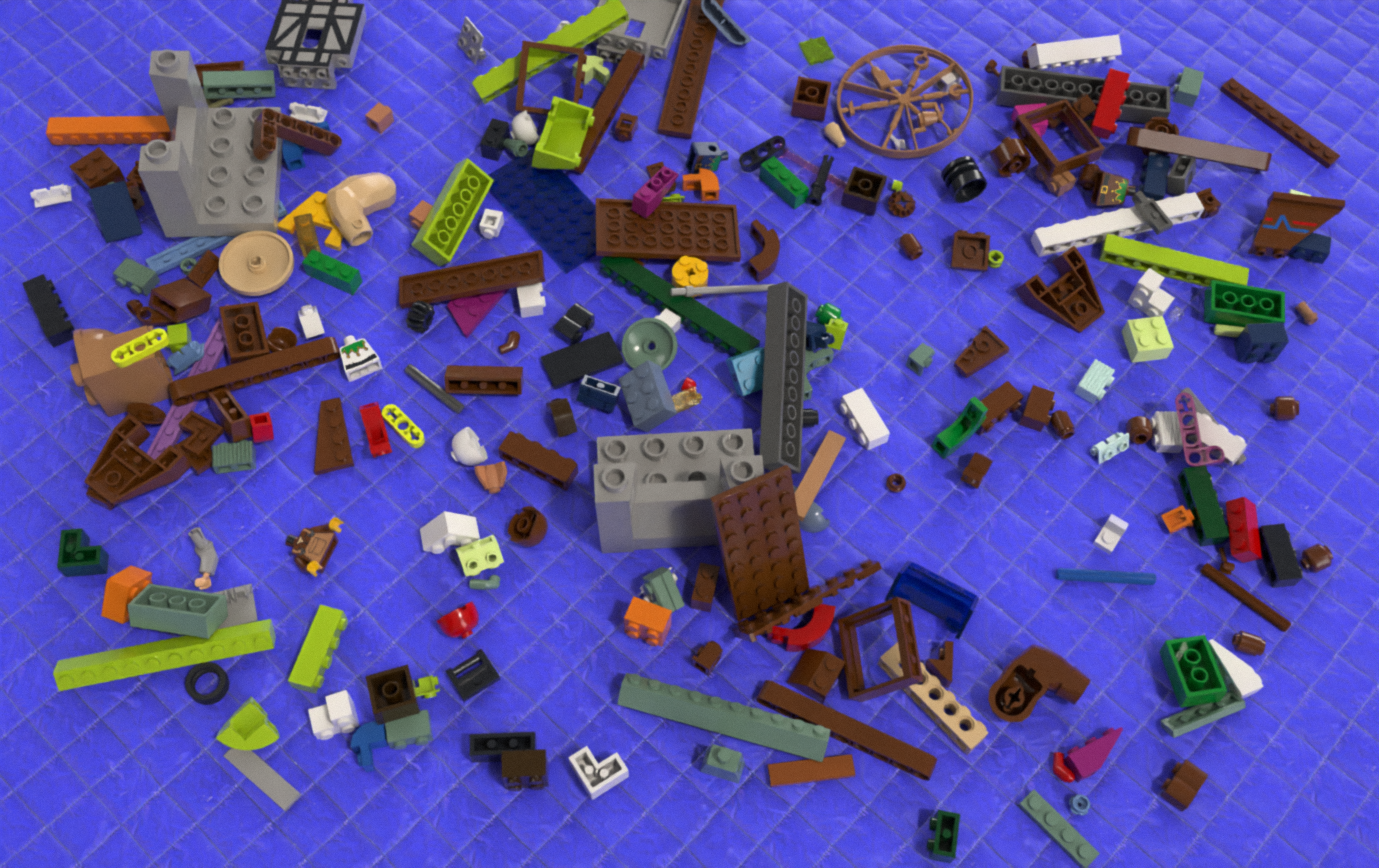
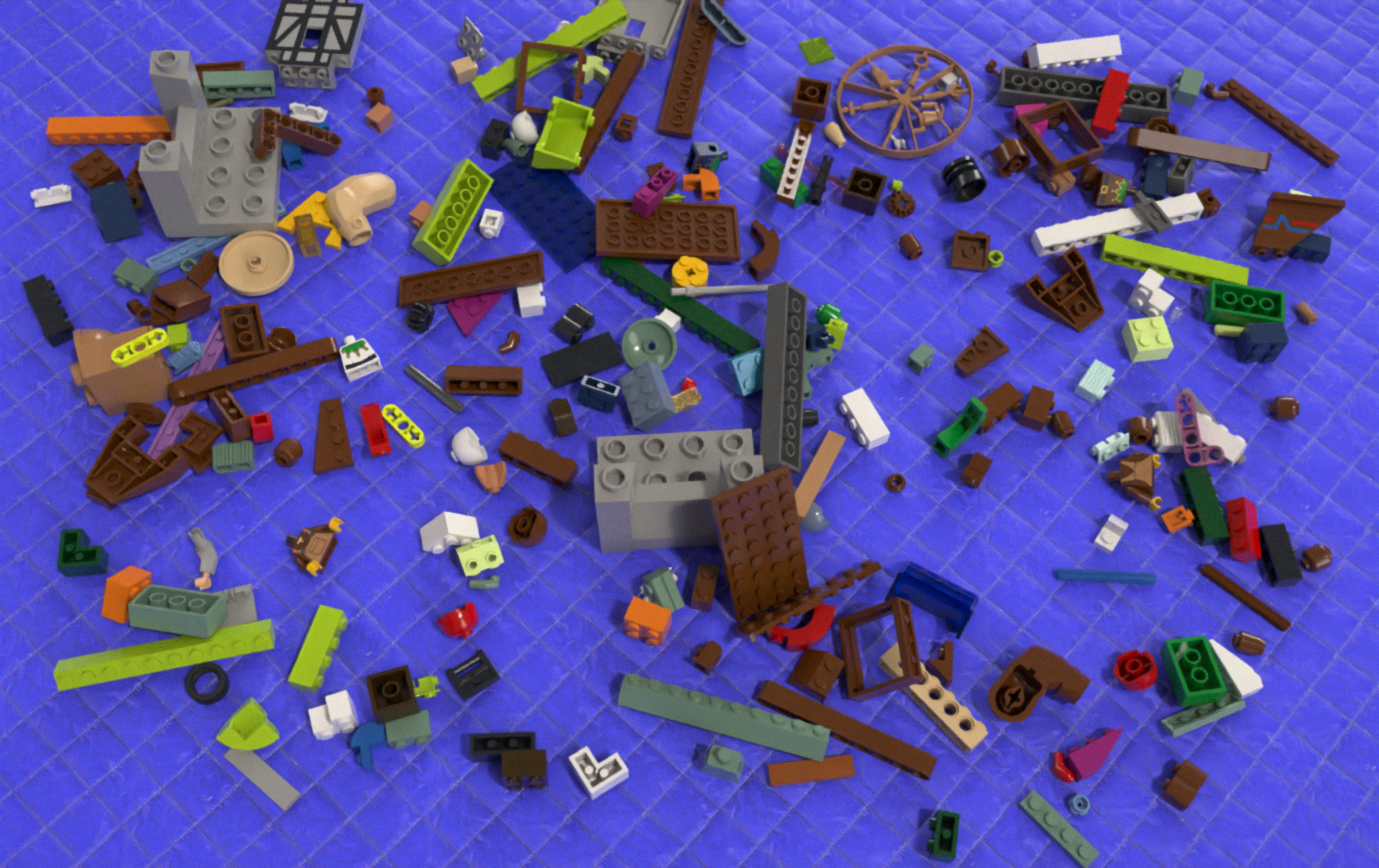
(288, 452): none -> reddish brown head
(310, 321): white slope -> none
(332, 272): green brick -> none
(375, 95): none -> reddish brown brick
(464, 70): none -> tan brick
(767, 146): black beam -> none
(795, 161): none -> plate
(1083, 105): reddish brown brick -> none
(1136, 670): none -> red cylinder
(1137, 477): none -> torso
(1216, 95): none -> reddish brown arm
(1225, 566): reddish brown hand -> none

